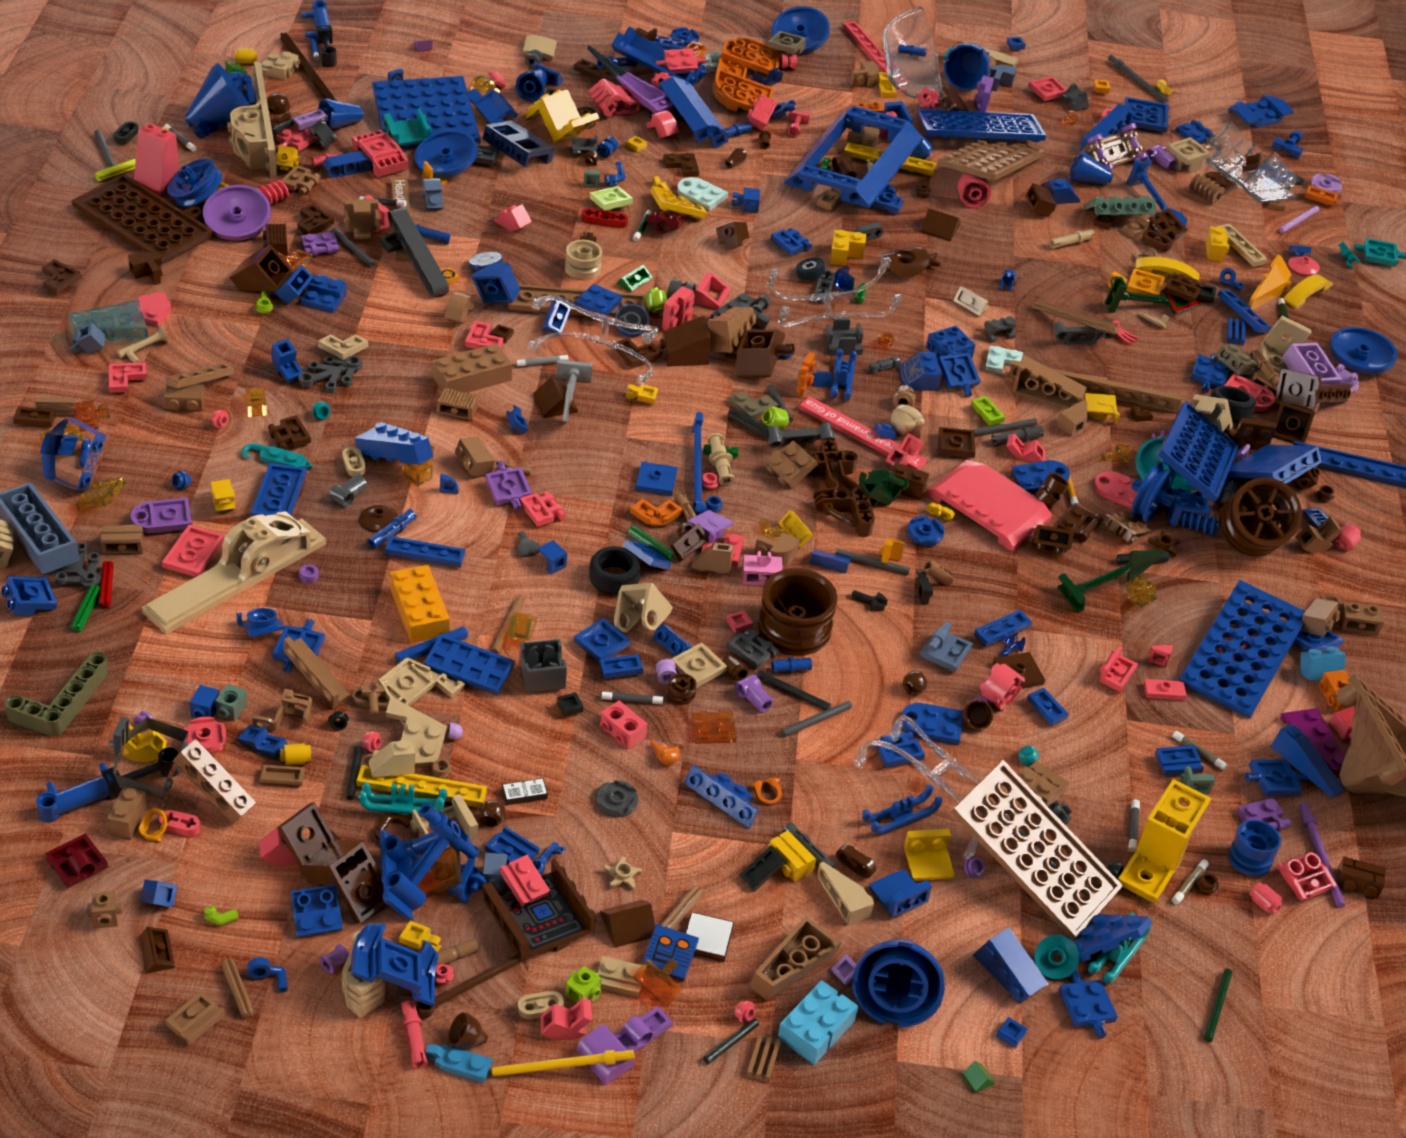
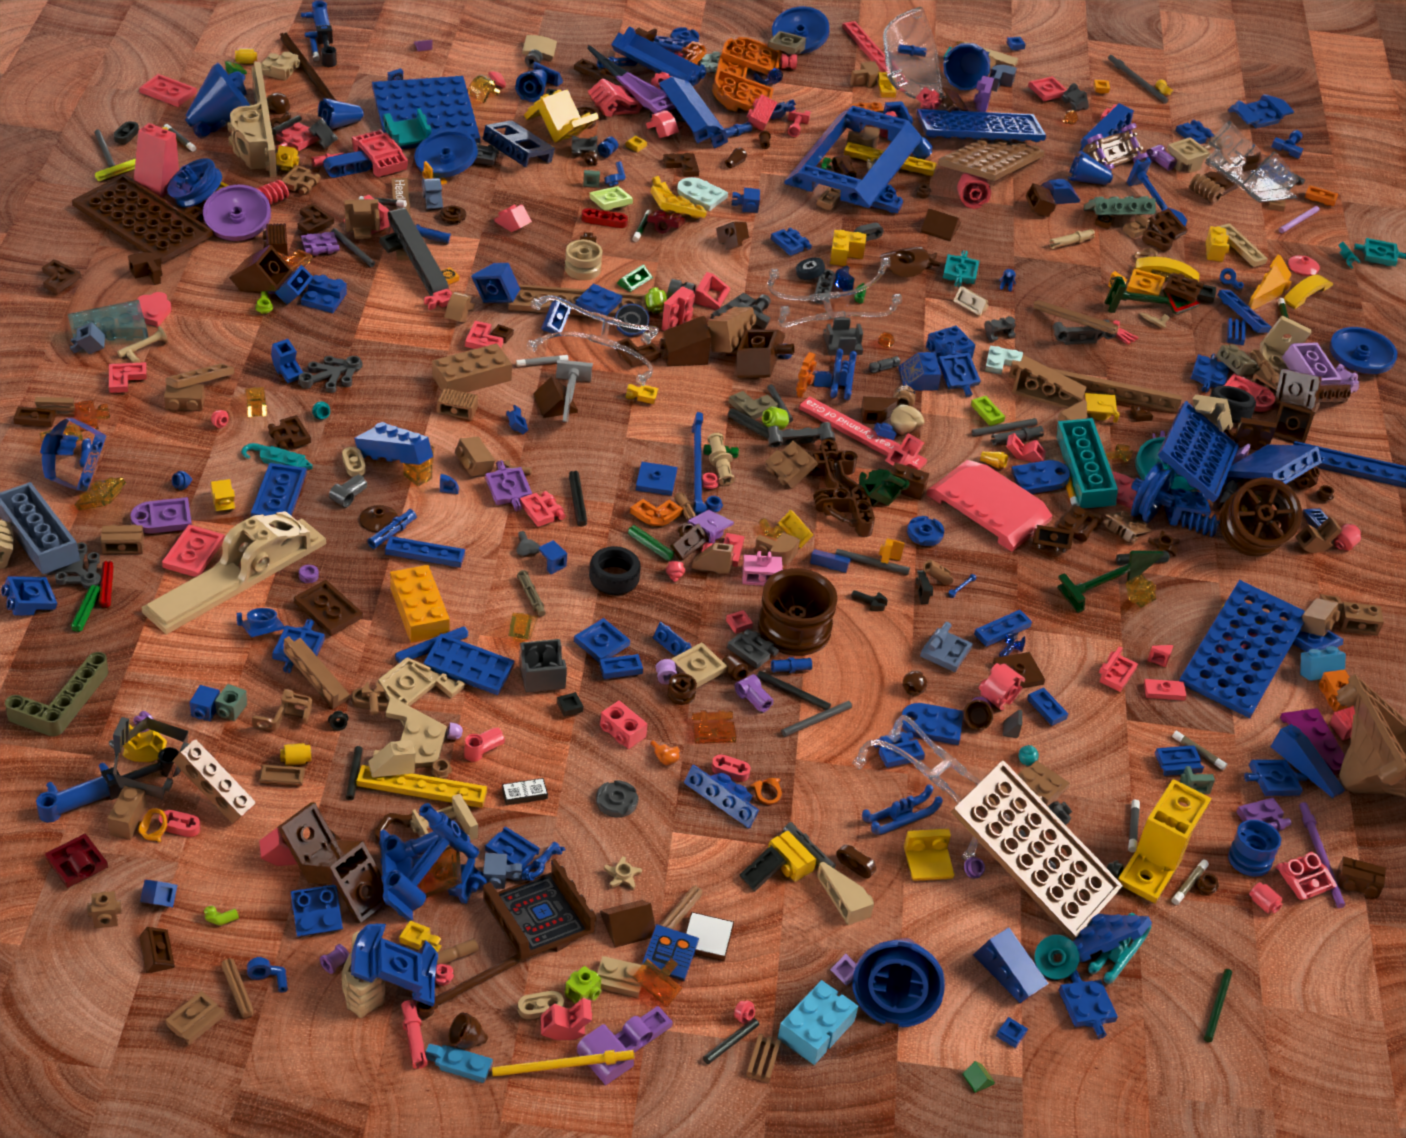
(168, 90): none -> coral tile
(215, 733): coral plate -> none
(249, 93): blue plate -> none
(261, 742): blue slope -> none
(309, 119): lavender plate -> none
(328, 607): none -> reddish brown plate
(344, 348): tan plate -> none
(371, 741): coral plate -> none
(399, 801): teal piece -> none
(439, 298): none -> coral plate
(448, 214): none -> reddish brown gear
(477, 744): none -> coral piece
(484, 259): tile -> none
(492, 106): blue plate -> none
(492, 813): reddish brown piece -> none
(505, 629): medium nougat bar -> none
(524, 880): coral plate -> none
(529, 589): none -> dark tan piece
(577, 496): none -> pearl dark grey axle
(632, 698): dark grey bar -> none
(637, 602): tan hose -> none
(647, 554): blue tile -> none
(675, 570): none -> coral plate
(680, 61): coral plate -> none
(731, 767): none -> coral beam
(795, 957): medium nougat wedge -> none
(877, 409): none -> reddish brown slope
(900, 893): blue bracket -> none
(937, 509): yellow piece -> none
(952, 593): none -> blue hinge
(956, 442): reddish brown plate -> none
(961, 269): none -> teal plate
(995, 459): none -> yellow cone
(1013, 725): none -> dark grey slope
(1052, 489): reddish brown wheel -> none
(1087, 463): none -> teal brick
(1148, 114): blue plate -> none
(1299, 250): blue plate -> none
(1327, 182): lavender plate -> none

